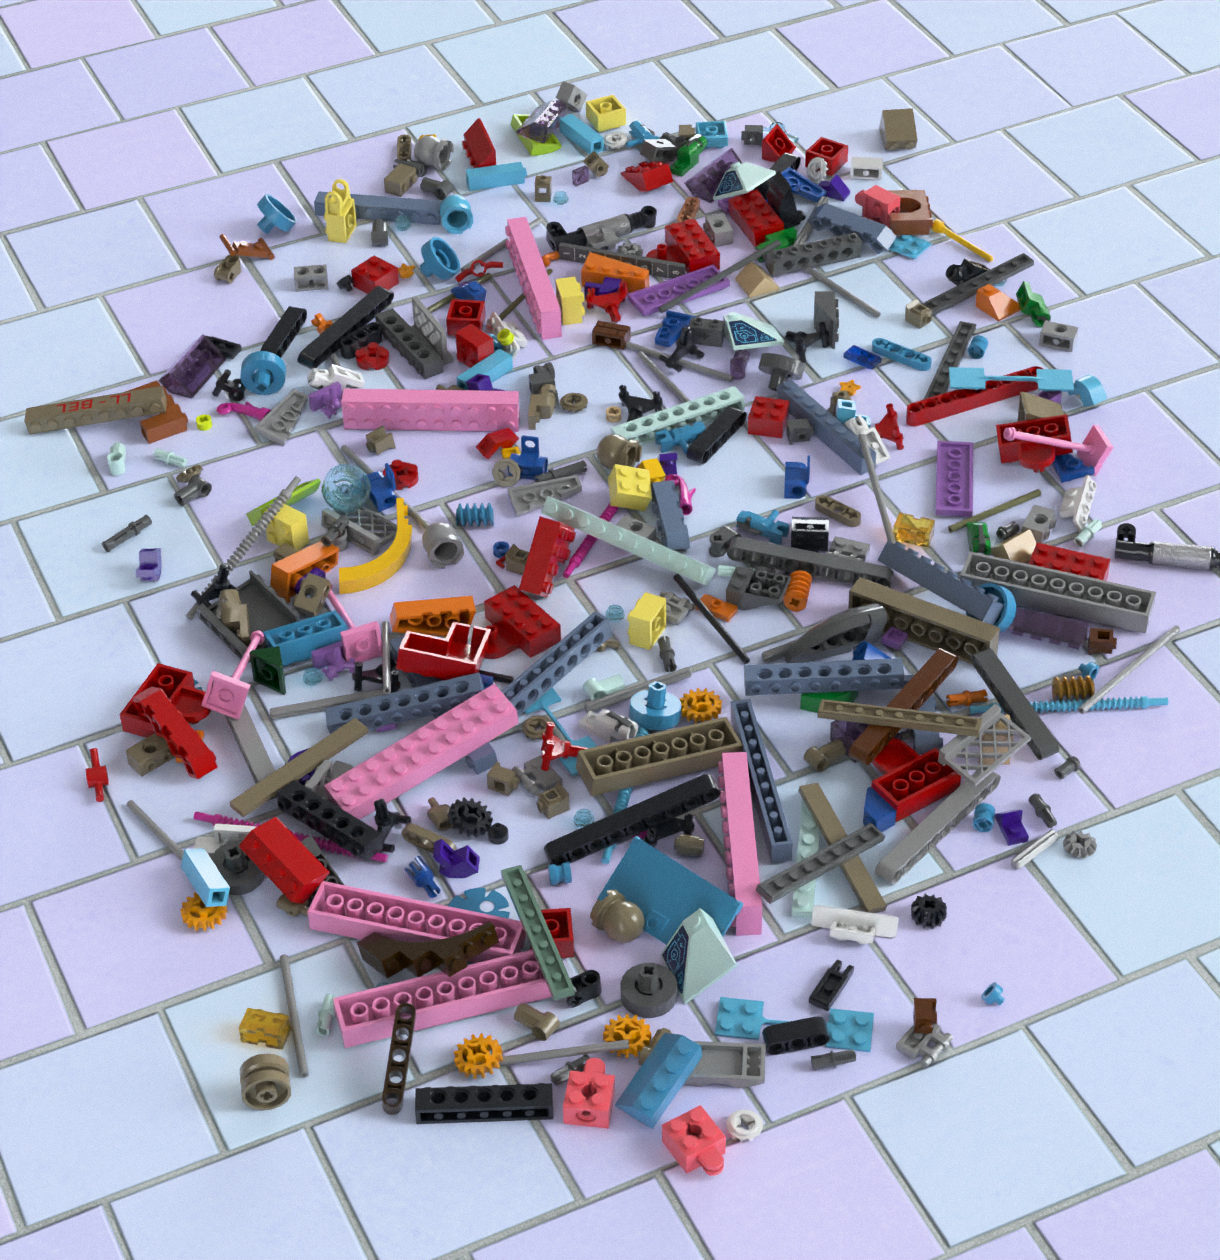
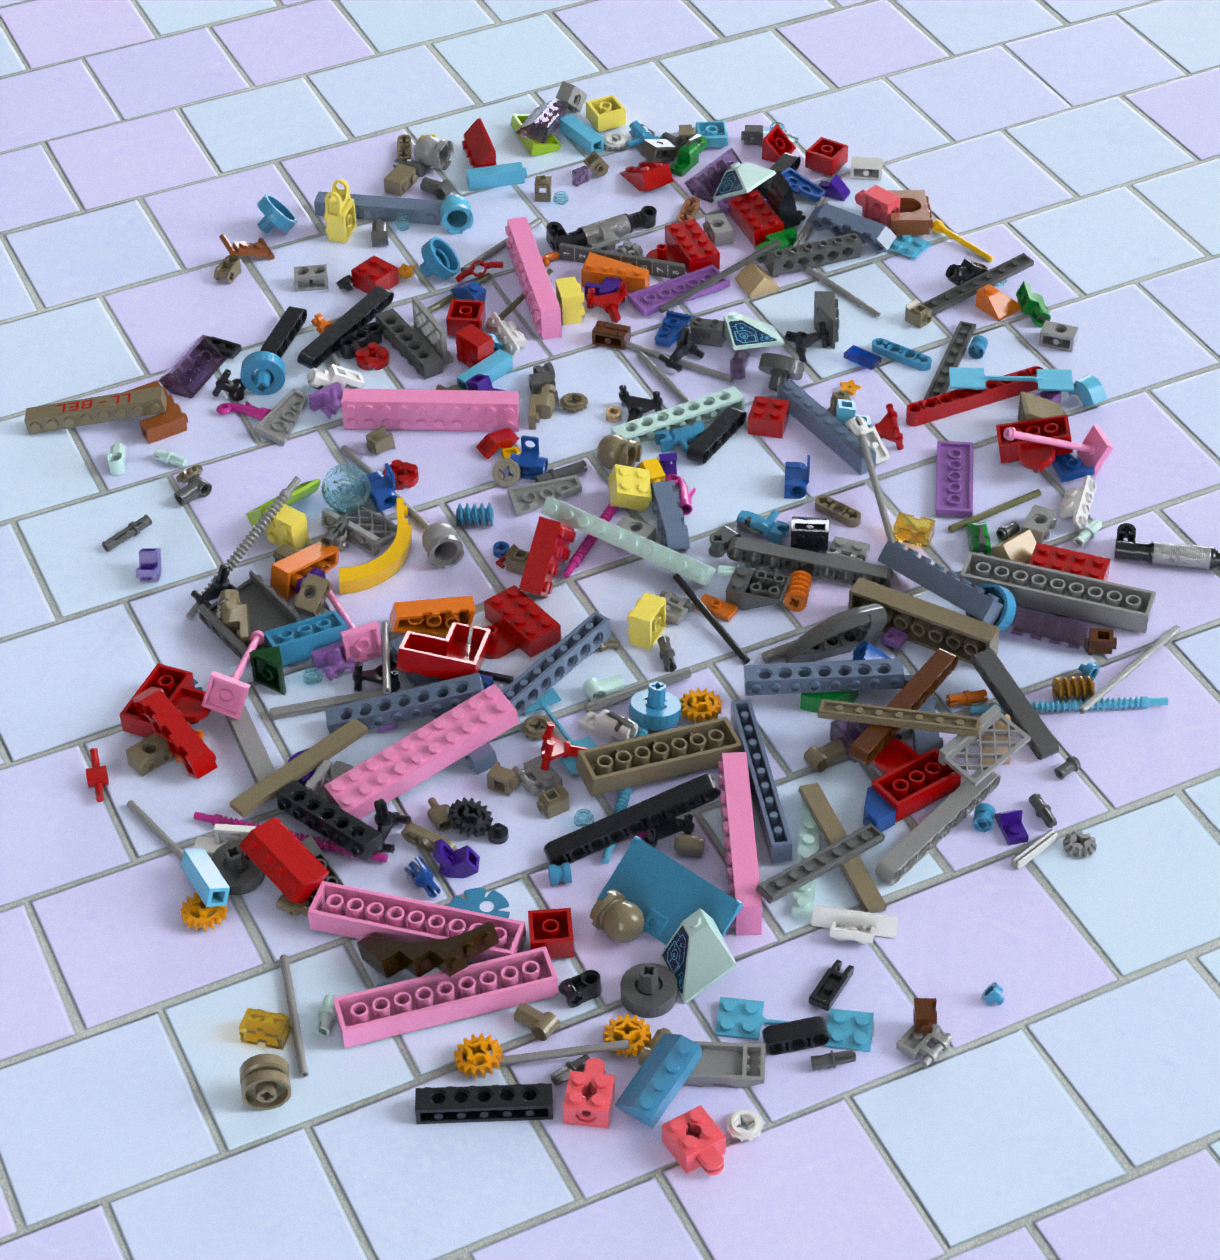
(204, 422): neon yellow bush -> none
(396, 1068): dark brown beam -> none
(505, 337): neon yellow bush -> none
(537, 933): sand green plate -> none
(615, 613): clear light blue plate -> none
(798, 430): dark grey brick -> none
(815, 164): white gear -> none
(898, 129): dark tan slope -> none
(928, 911): black gear -> none

